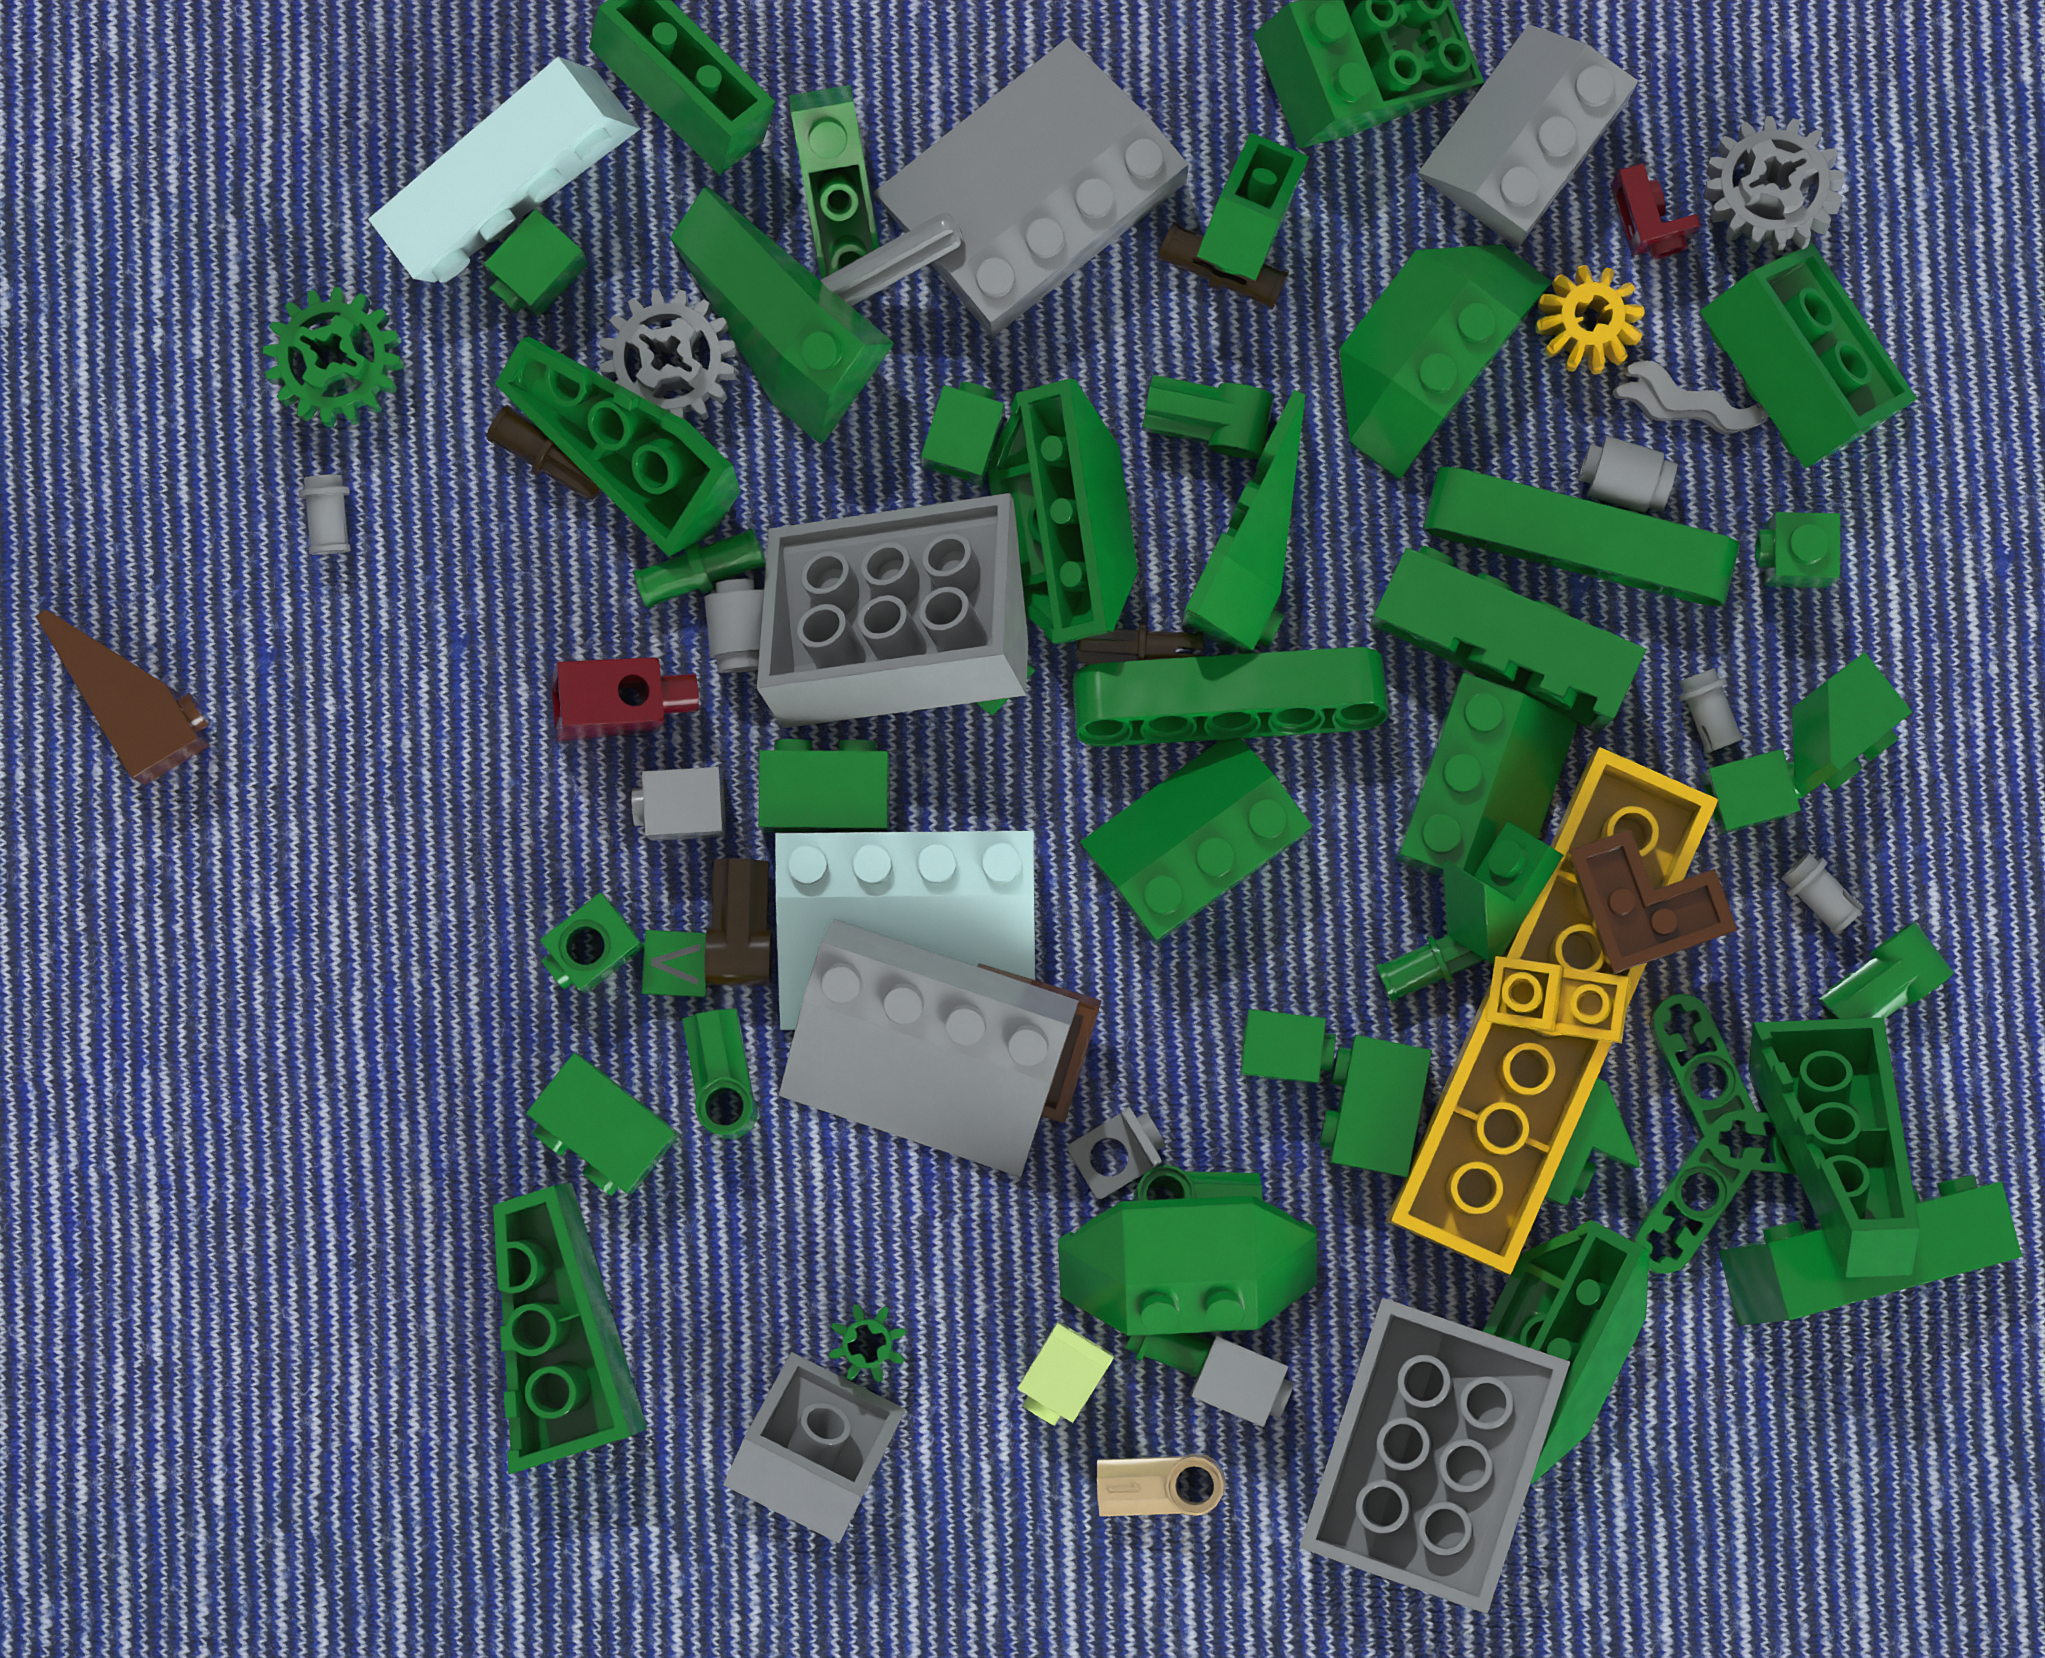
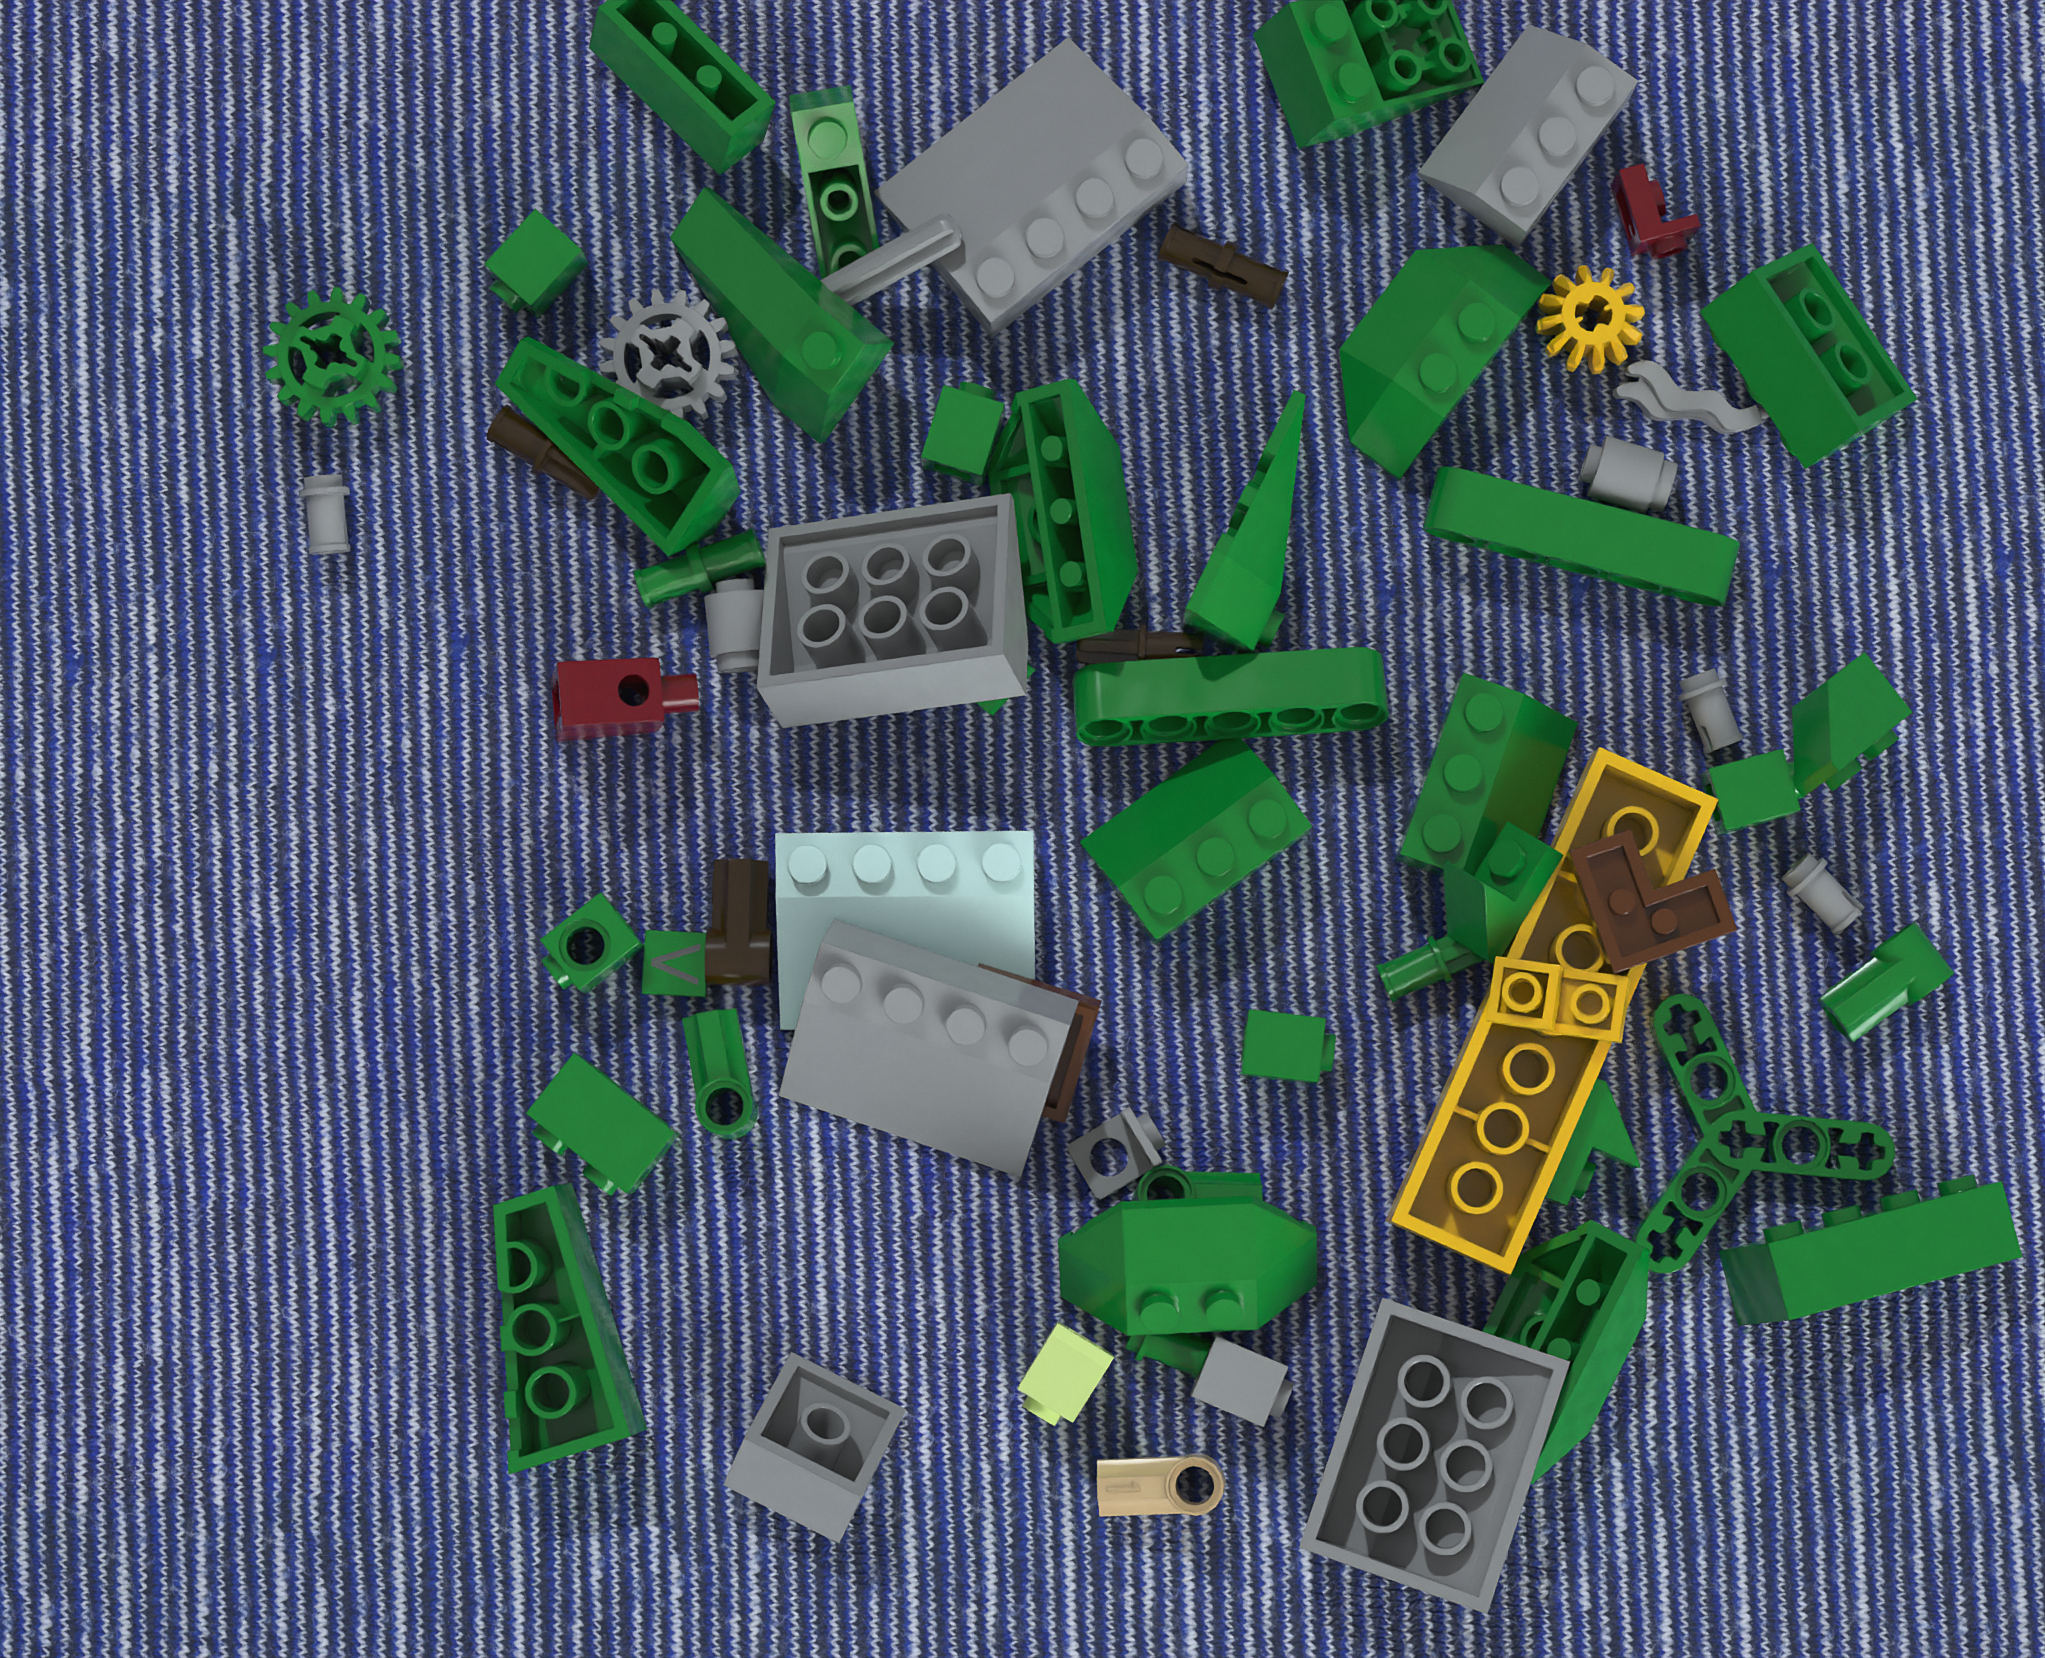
(139, 714): reddish brown slope -> none
(503, 170): light aqua wedge -> none
(681, 804): light grey brick -> none
(824, 788): green brick -> none
(860, 1359): green gear -> none
(1226, 418): green piece -> none
(1252, 206): green brick -> none
(1376, 1105): green brick -> none
(1508, 637): green wedge -> none
(1782, 160): light grey gear -> none
(1799, 550): green brick -> none
(1843, 1131): green wedge -> none

